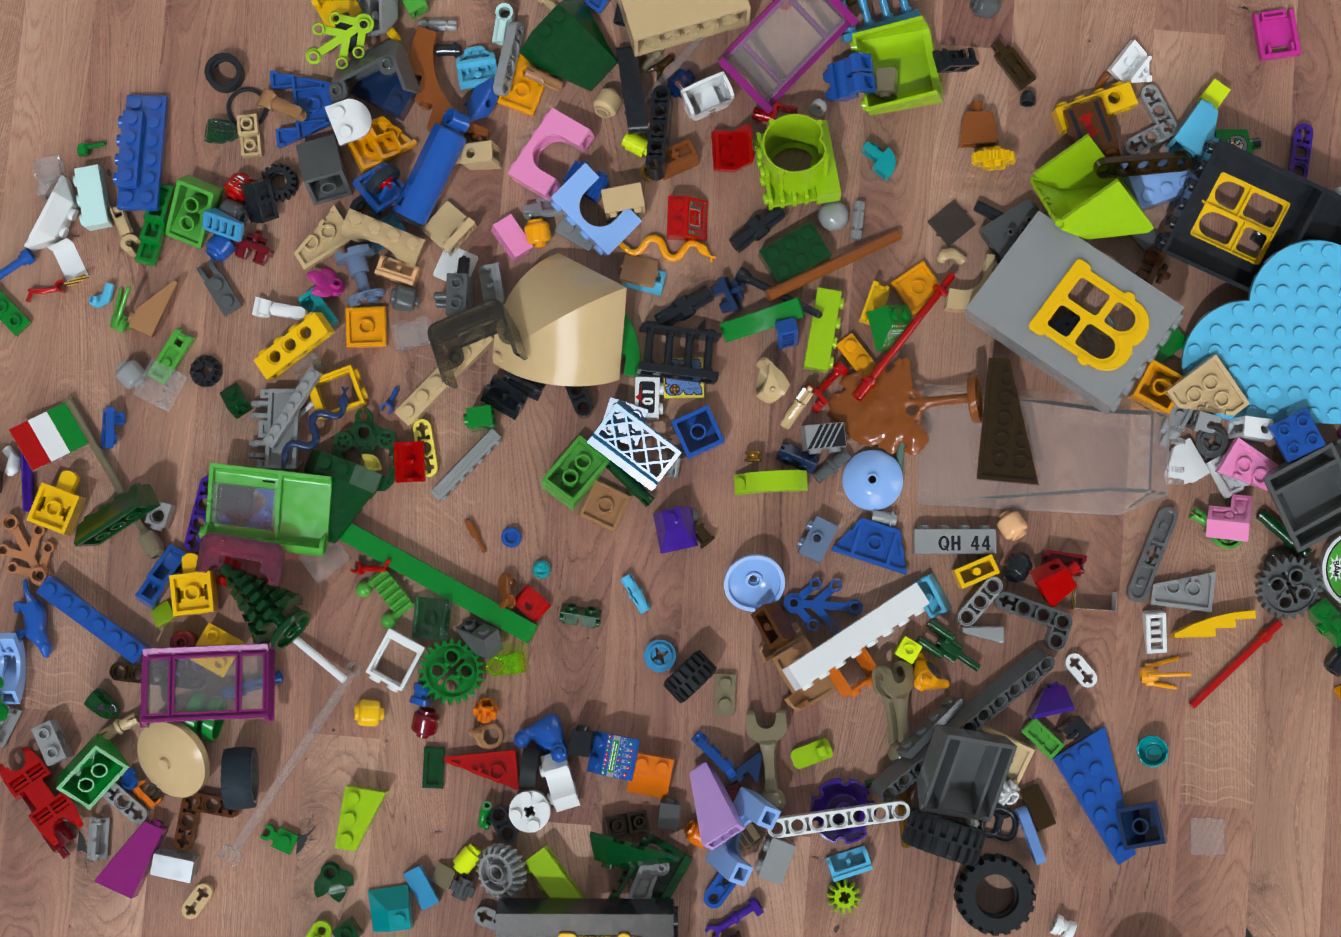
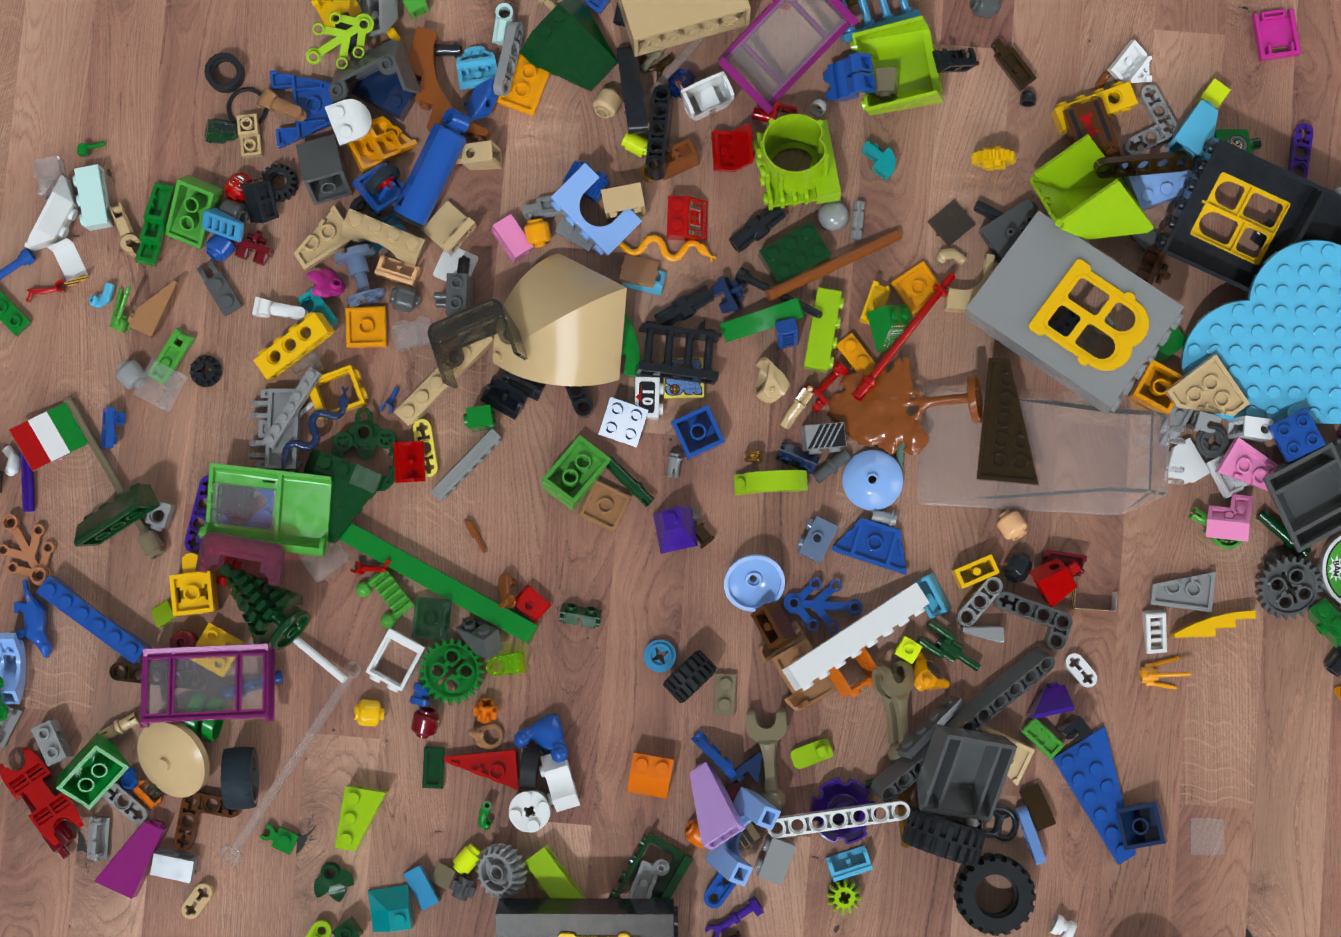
(58, 505): yellow brick -> none
(102, 704): dark green rock -> none
(140, 152): blue plate -> none
(158, 577): blue slope -> none
(236, 401): dark green bracket -> none
(371, 462): light yellow tile -> none
(438, 24): light grey axle -> none
(487, 922): light grey beam -> none
(492, 282): light grey hinge -> none
(499, 825): black beam -> none
(511, 537): blue tile -> none
(541, 569): teal piece -> none
(542, 78): medium nougat axle -> none
(553, 129): bright pink arch -> none
(580, 741): black brick -> none
(613, 755): blue slope -> none
(625, 854): dark green wedge -> none
(626, 461): fence -> none
(626, 823): dark brown slope -> none
(635, 593): medium azure pin -> none
(669, 814): dark grey brick -> none
(953, 540): light grey brick -> none
(977, 128): dark orange torso -> none
(1009, 793): white gear -> none
(1143, 573): flat silver piece -> none
(1152, 751): teal hair -> none
(1263, 637): red bar -> none

